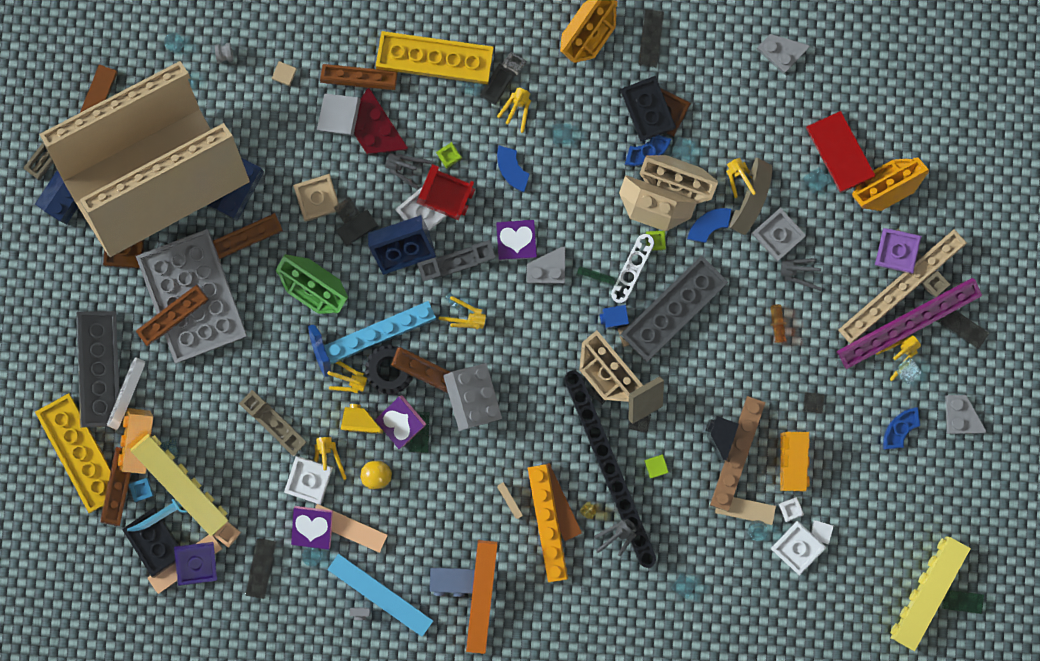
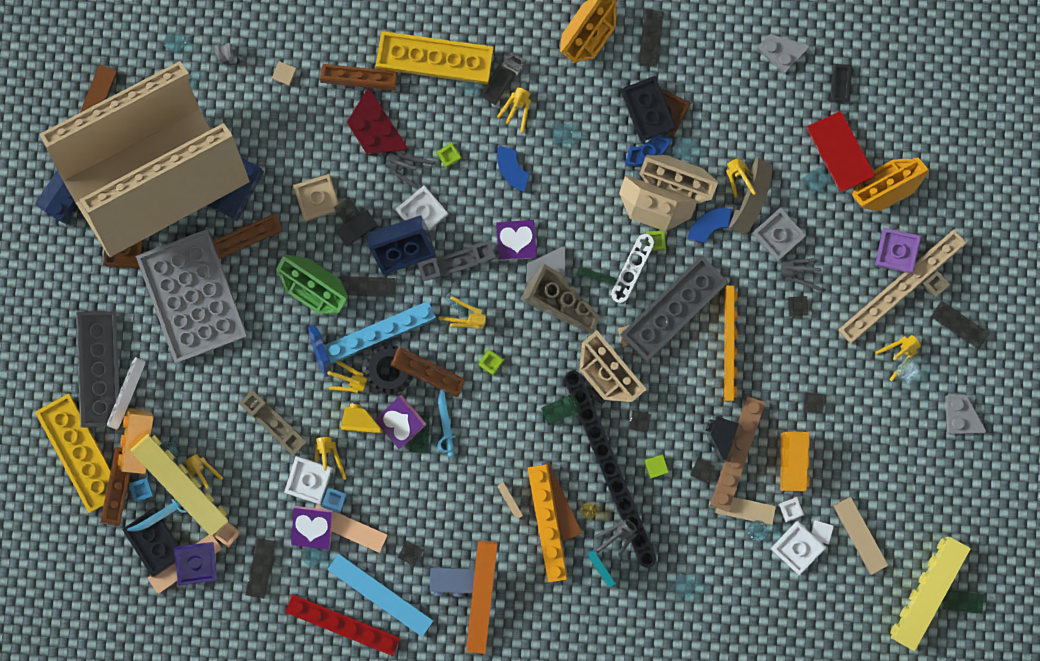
(43, 170): dark tan tile -> none
(172, 315): dark orange tile -> none
(195, 465): none -> yellow plant
(333, 500): none -> dark azure plate
(338, 114): light grey tile -> none
(342, 625): none -> red plate
(360, 612): light grey plate -> none
(368, 286): none -> clear smoke tile
(375, 475): yellow hair -> none
(410, 553): none -> clear smoke tile
(445, 193): red panel -> none
(446, 427): none -> medium azure sword
(472, 396): light grey brick -> none
(490, 362): none -> lime tile
(554, 296): none -> dark tan wedge
(561, 409): none -> clear green tile
(600, 568): none -> teal tile
(614, 317): blue brick -> none
(646, 399): dark tan tile -> none
(702, 470): none -> clear smoke tile
(730, 352): none -> light orange plate
(778, 323): clear orange axle -> none
(797, 306): none -> clear smoke tile
(840, 83): none -> pearl dark grey tile
(860, 535): none -> tan tile
(900, 427): blue tile -> none
(909, 323): magenta plate -> none

